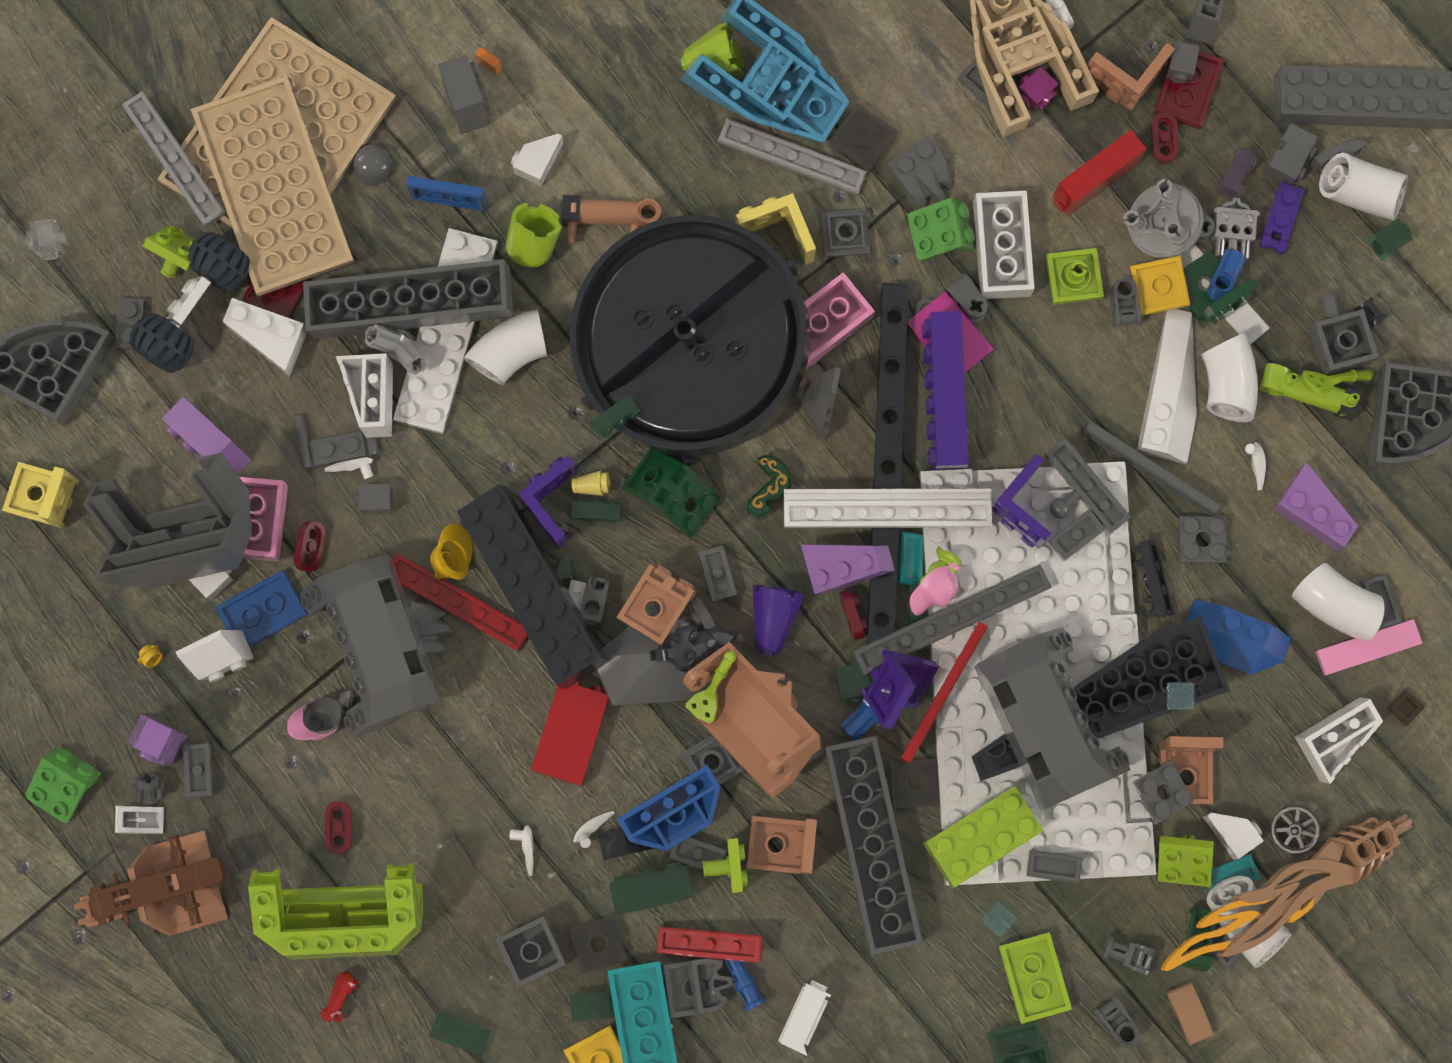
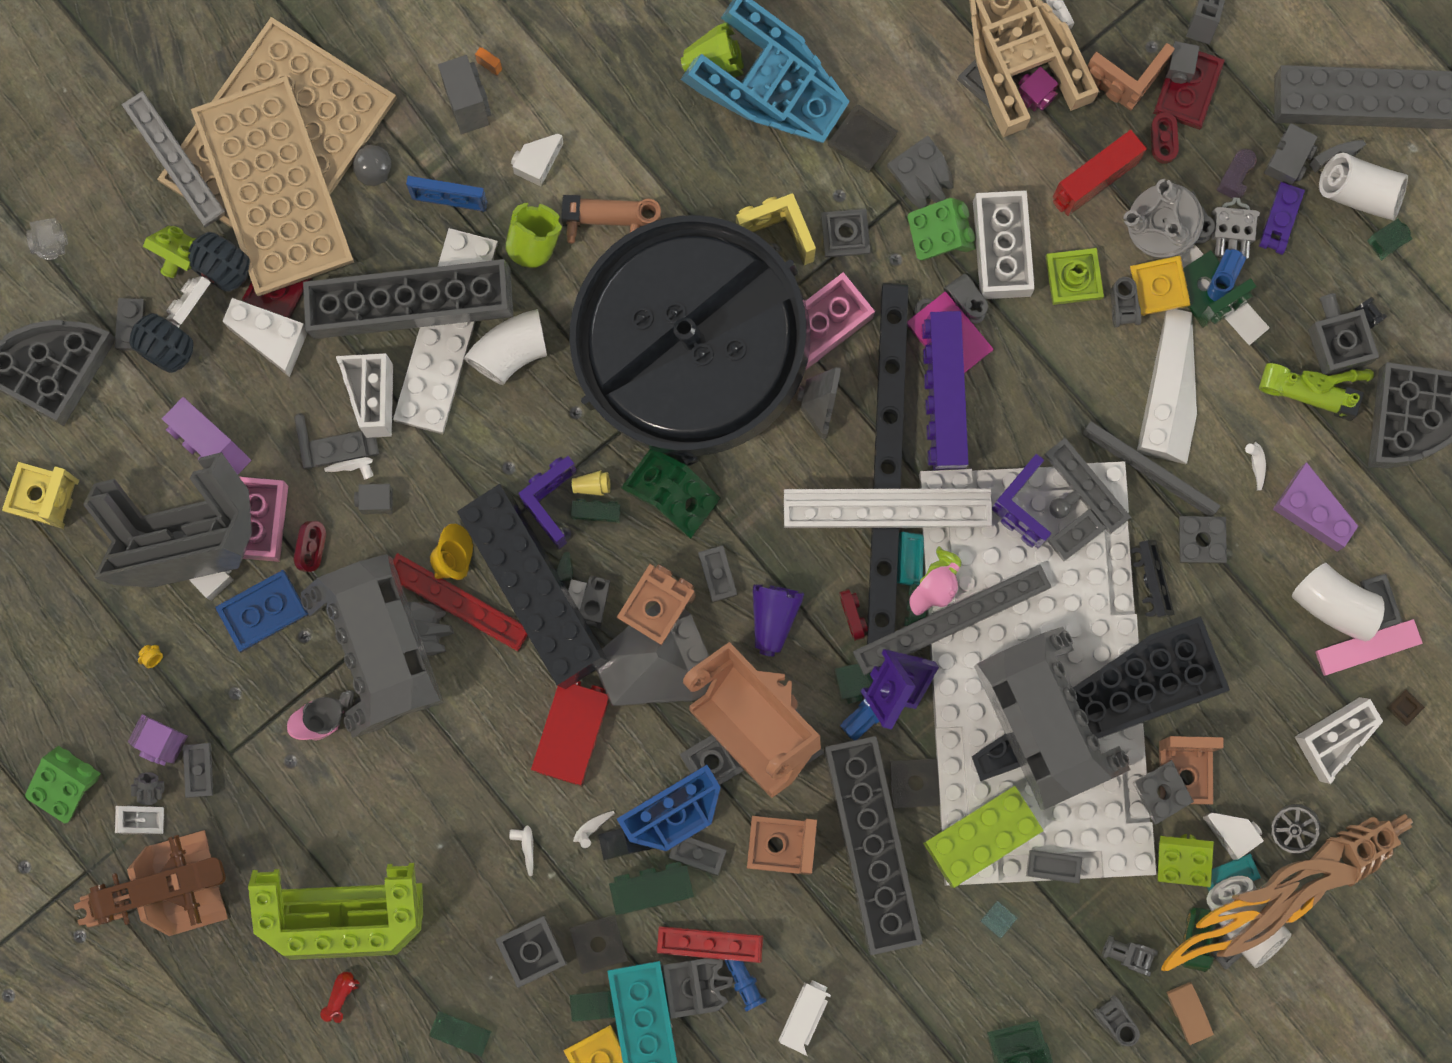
(216, 655): white slope -> none
(337, 828): dark red plate -> none
(398, 345): light grey piece -> none
(615, 416): clear green piece -> none
(689, 654): black piece -> none
(701, 616): dark grey plate -> none
(710, 693): lime piece -> none
(729, 866): lime plate -> none
(772, 491): dark green animal -> none
(792, 157): light grey tile -> none
(844, 565): medium lavender wedge -> none
(943, 693): red tile -> none
(1035, 978): lime plate -> none
(1180, 696): clear light blue tile -> none
(1232, 380): white brick -> none
(1241, 639): blue wedge -> none

